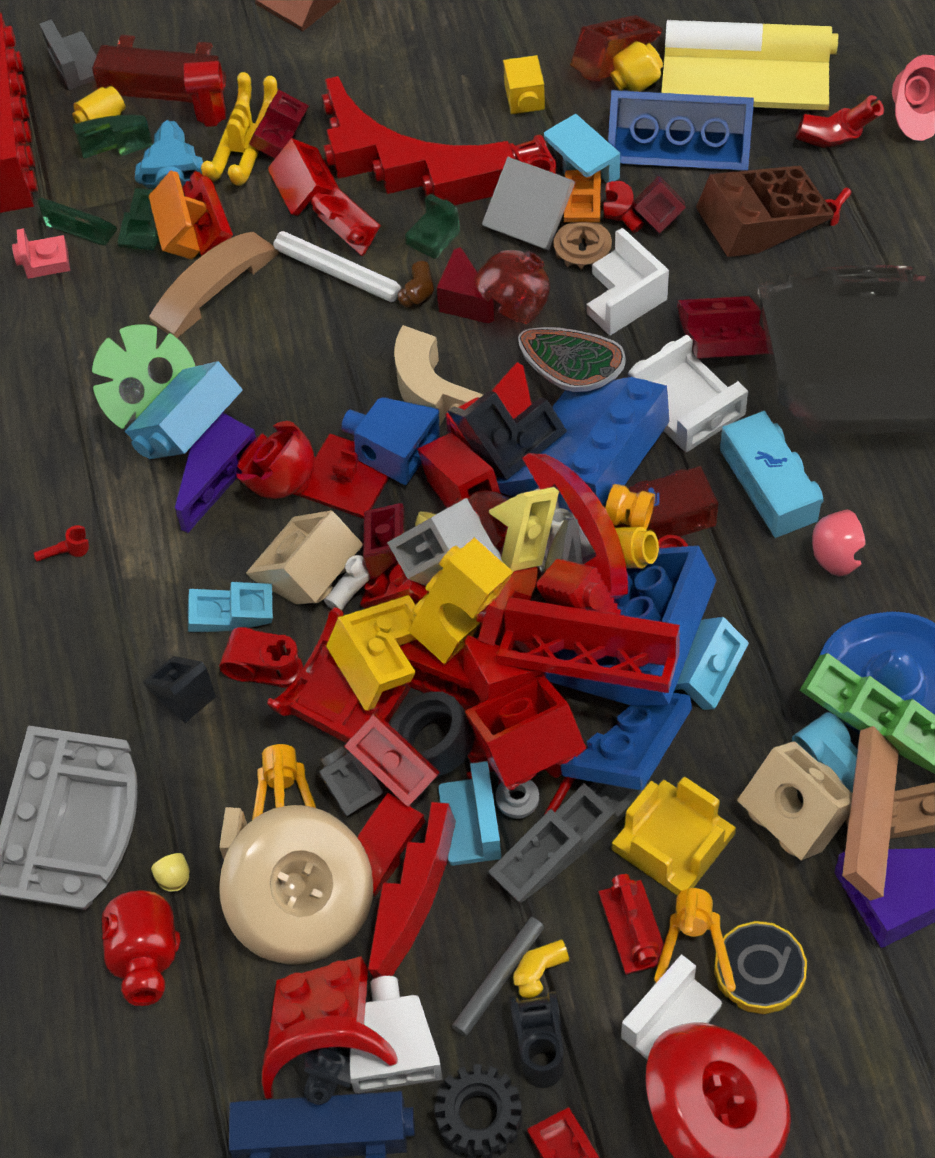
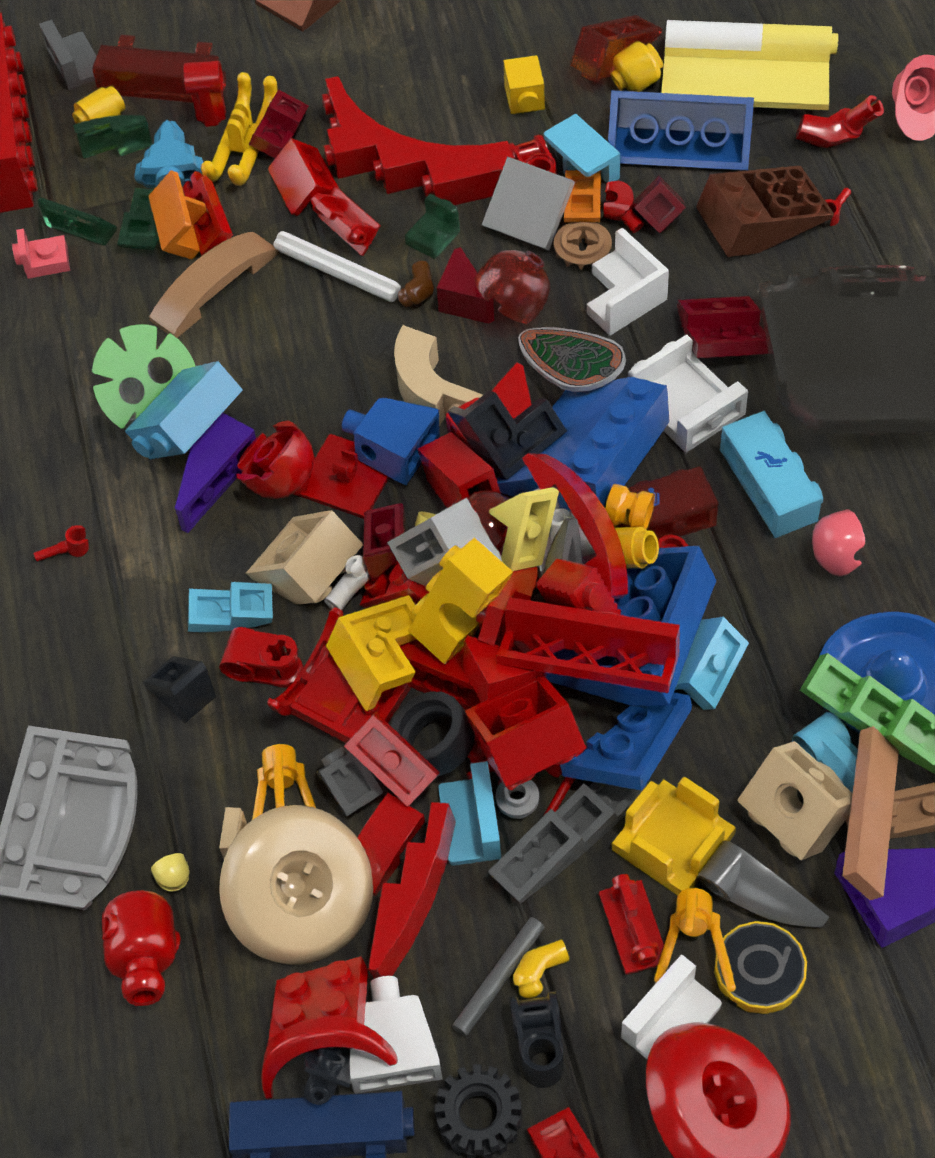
(748, 883): none -> dark grey piece

